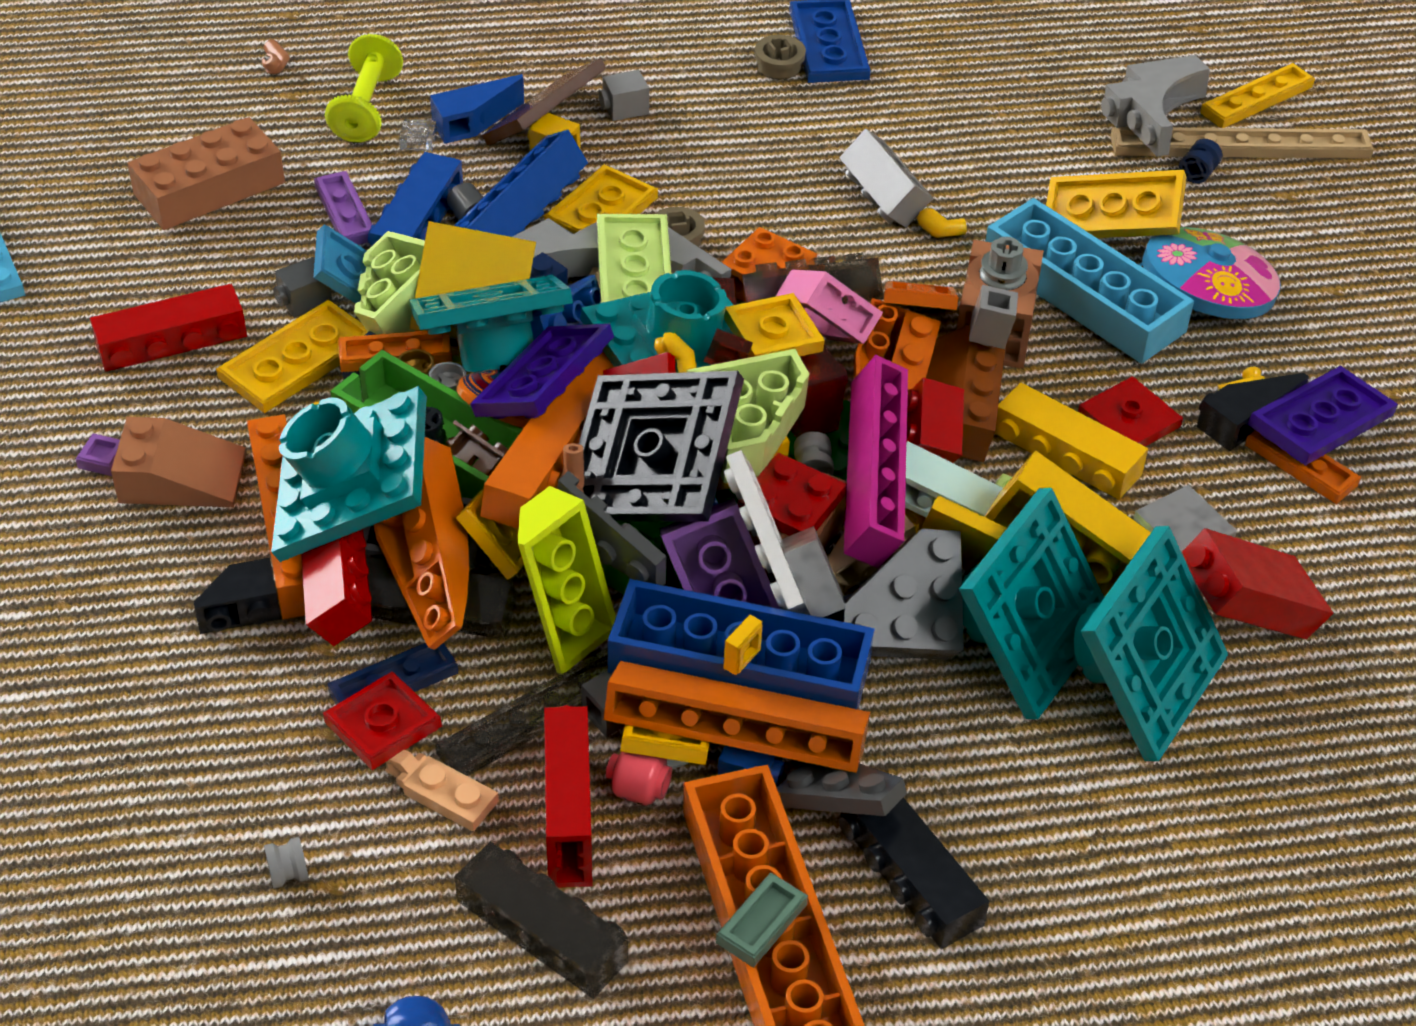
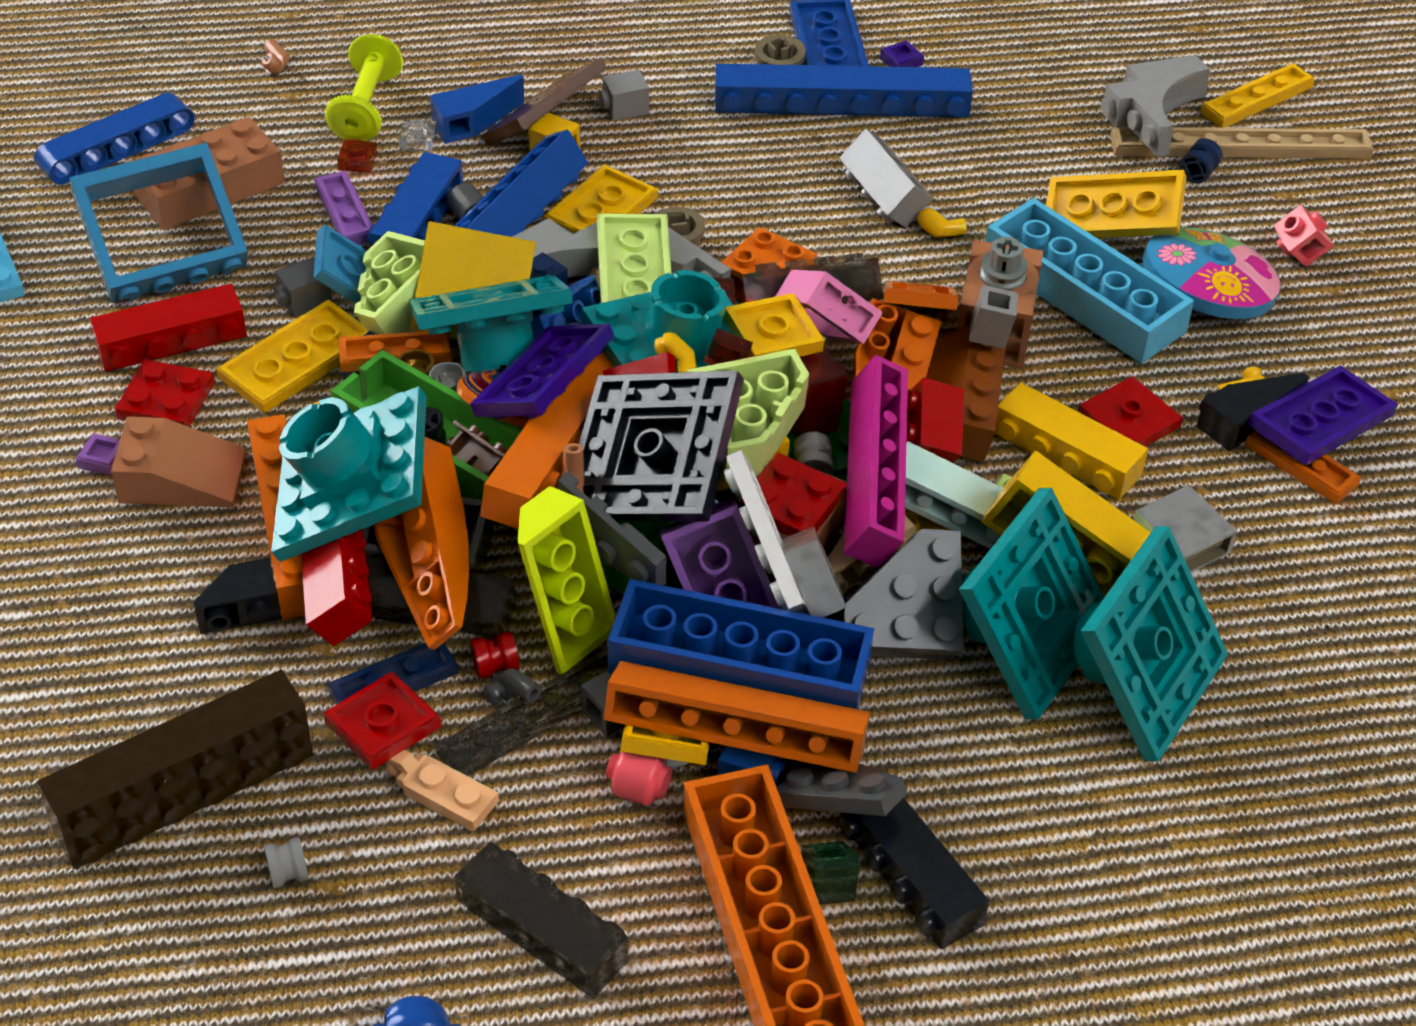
(114, 138): none -> blue beam
(146, 173): none -> dark azure window
(165, 392): none -> red plate
(176, 768): none -> dark brown brick
(357, 156): none -> clear red plate
(493, 655): none -> red wheel
(494, 538): yellow plate -> none
(509, 684): none -> dark grey arm
(568, 796): red brick -> none
(743, 645): yellow tile -> none
(761, 919): sand green tile -> none
(832, 871): none -> clear green slope
(843, 90): none -> blue brick
(902, 55): none -> dark purple tile
(977, 532): yellow tile -> none
(1255, 584): red brick -> none
(1298, 230): none -> coral brick

